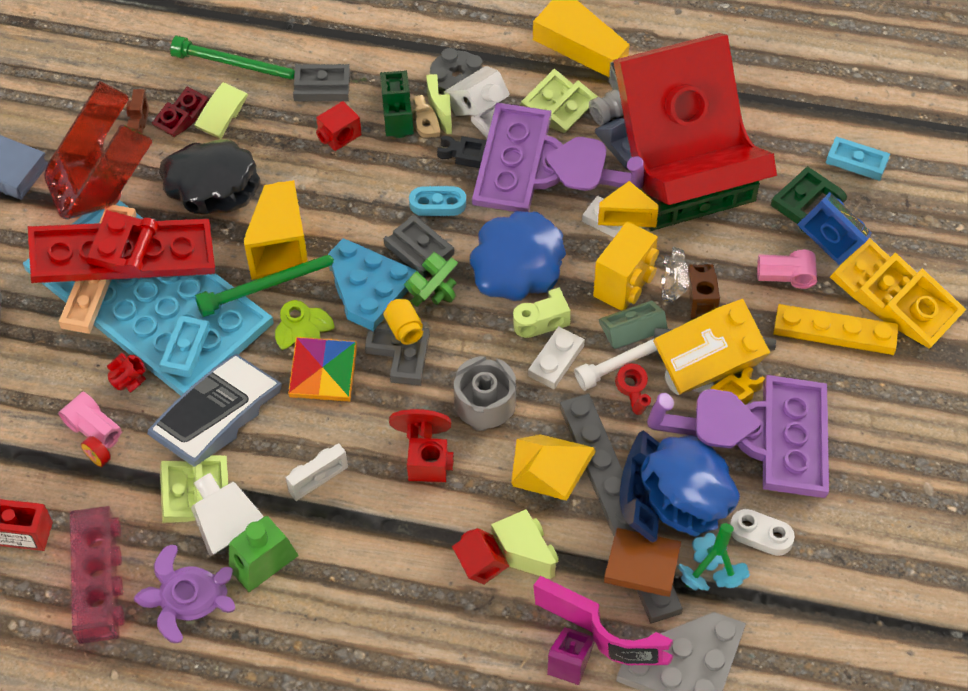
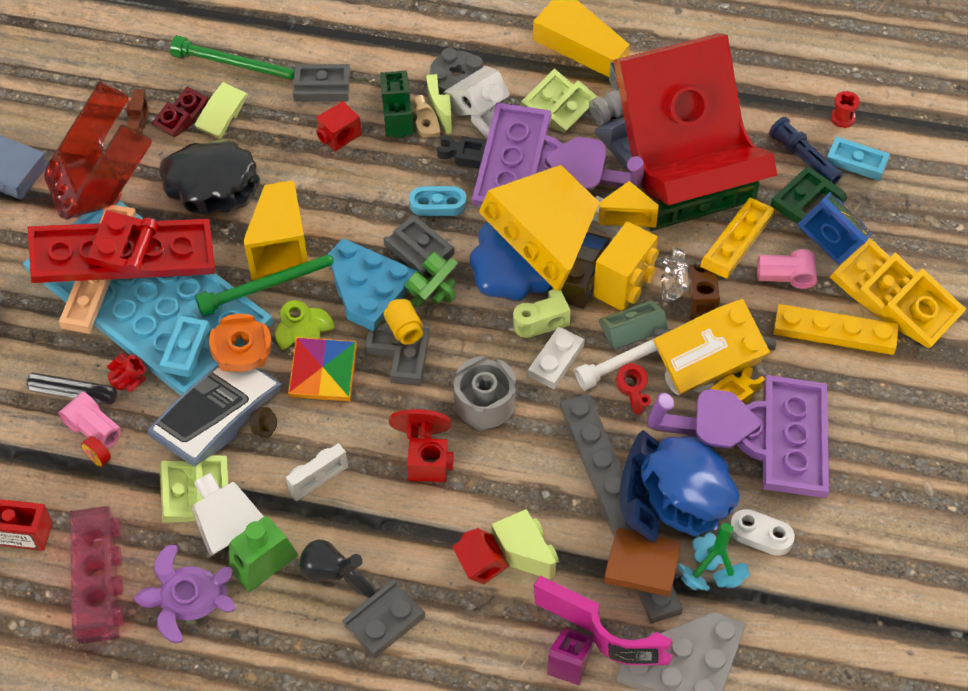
(71, 387): none -> axle
(240, 358): none -> orange plate
(263, 422): none -> dark brown plate
(323, 562): none -> black piece
(383, 618): none -> dark grey plate
(543, 220): none -> yellow slope
(549, 465): yellow slope -> none
(582, 275): none -> dark brown slope
(737, 238): none -> yellow tile
(796, 143): none -> dark blue pin
(846, 104): none -> red bush

